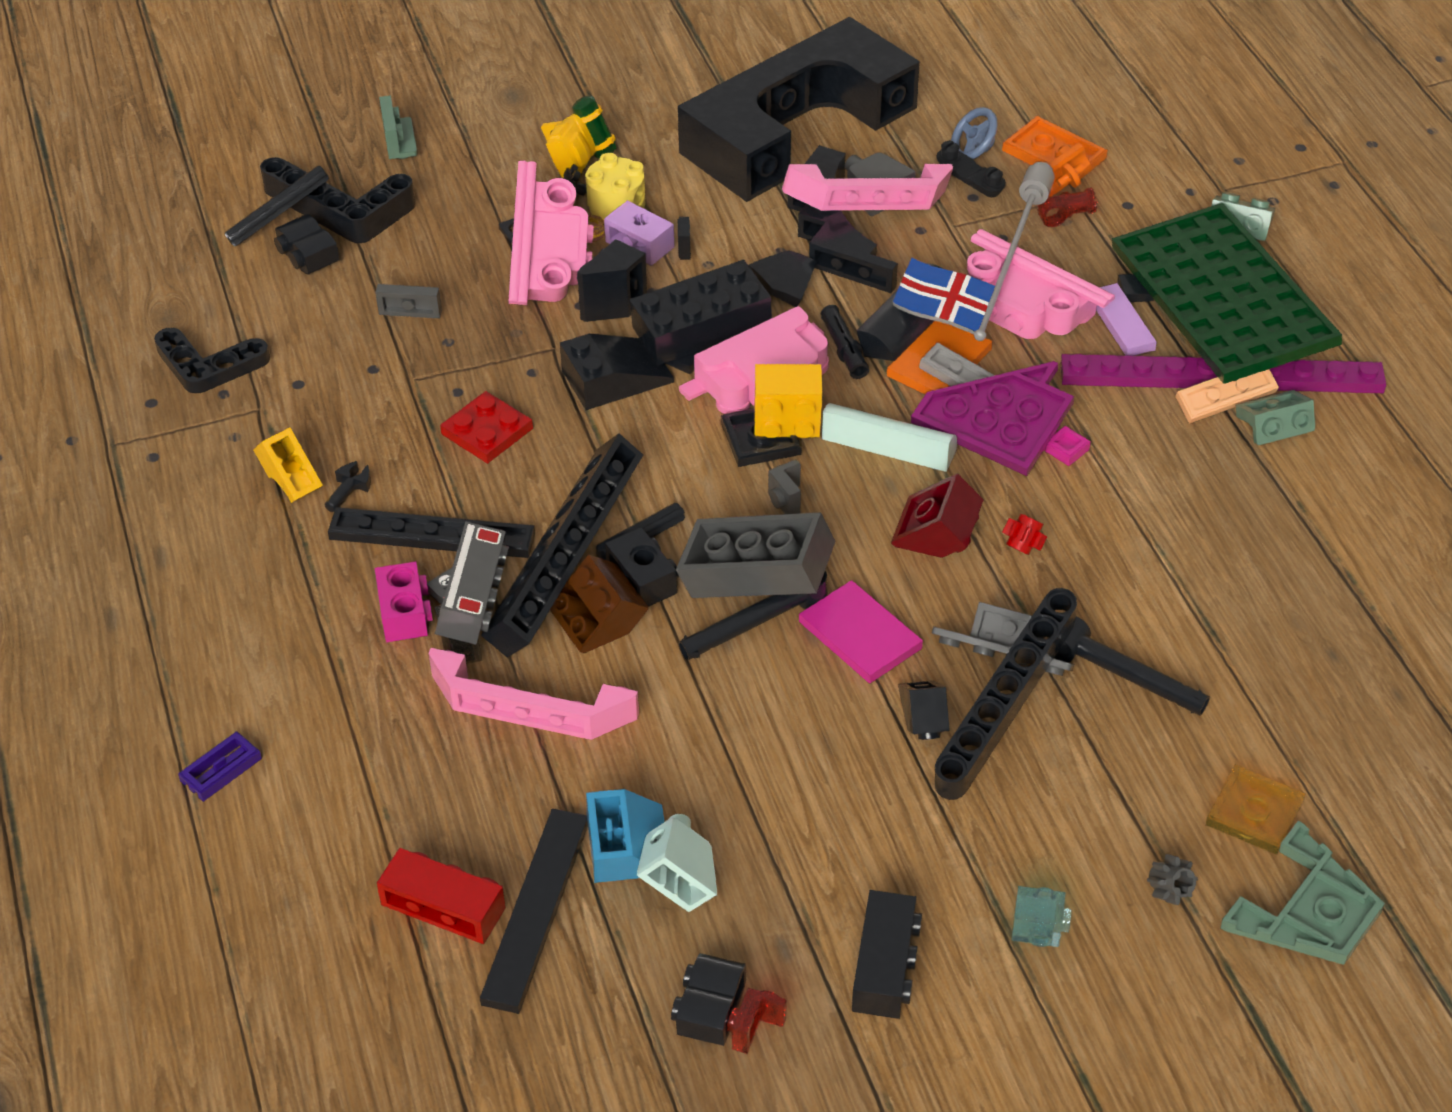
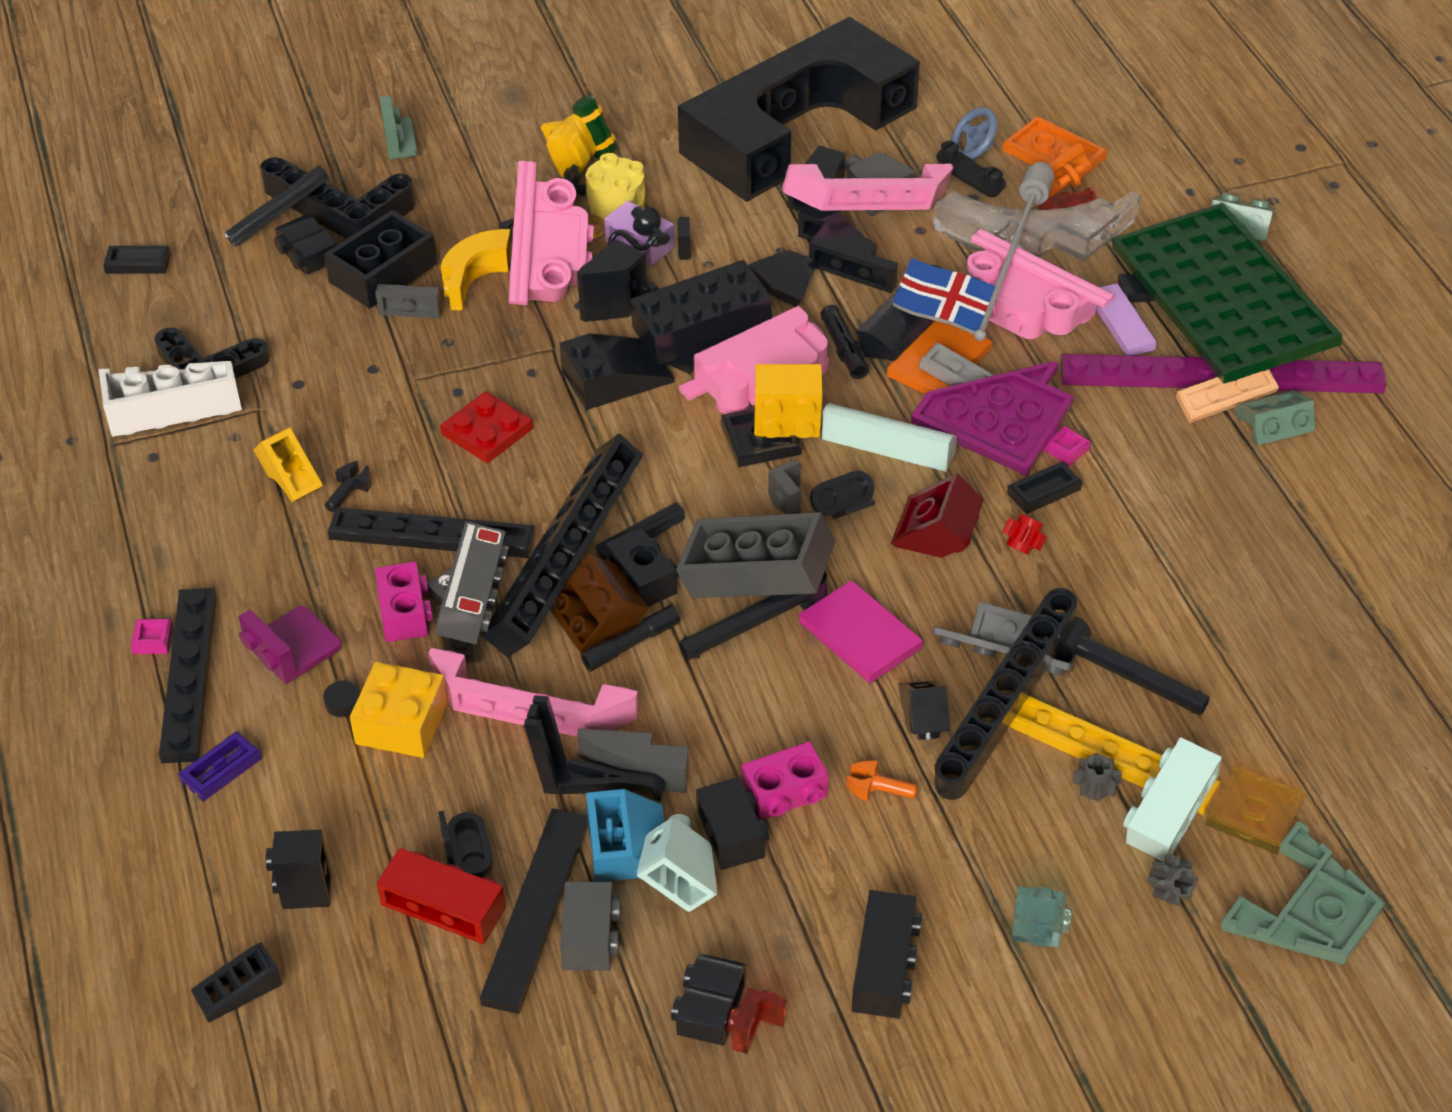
(137, 260): none -> black tile
(152, 636): none -> dark pink tile
(167, 396): none -> white wedge
(188, 676): none -> black plate
(242, 965): none -> black slope
(289, 643): none -> magenta bracket
(300, 869): none -> black brick
(341, 698): none -> black tile
(381, 253): none -> black brick
(399, 709): none -> yellow brick
(467, 843): none -> black bracket
(472, 258): none -> yellow arch
(575, 776): none -> black hinge
(588, 925): none -> dark grey brick
(612, 648): none -> black piece
(636, 754): none -> dark grey slope
(647, 224): none -> black piece
(731, 823): none -> black brick
(785, 780): none -> dark pink brick
(843, 494): none -> black bracket
(875, 781): none -> orange bar
(1044, 487): none -> black tile
(1073, 229): none -> clear arch
(1085, 739): none -> yellow tile
(1097, 777): none -> dark grey gear
(1172, 799): none -> light aqua brick

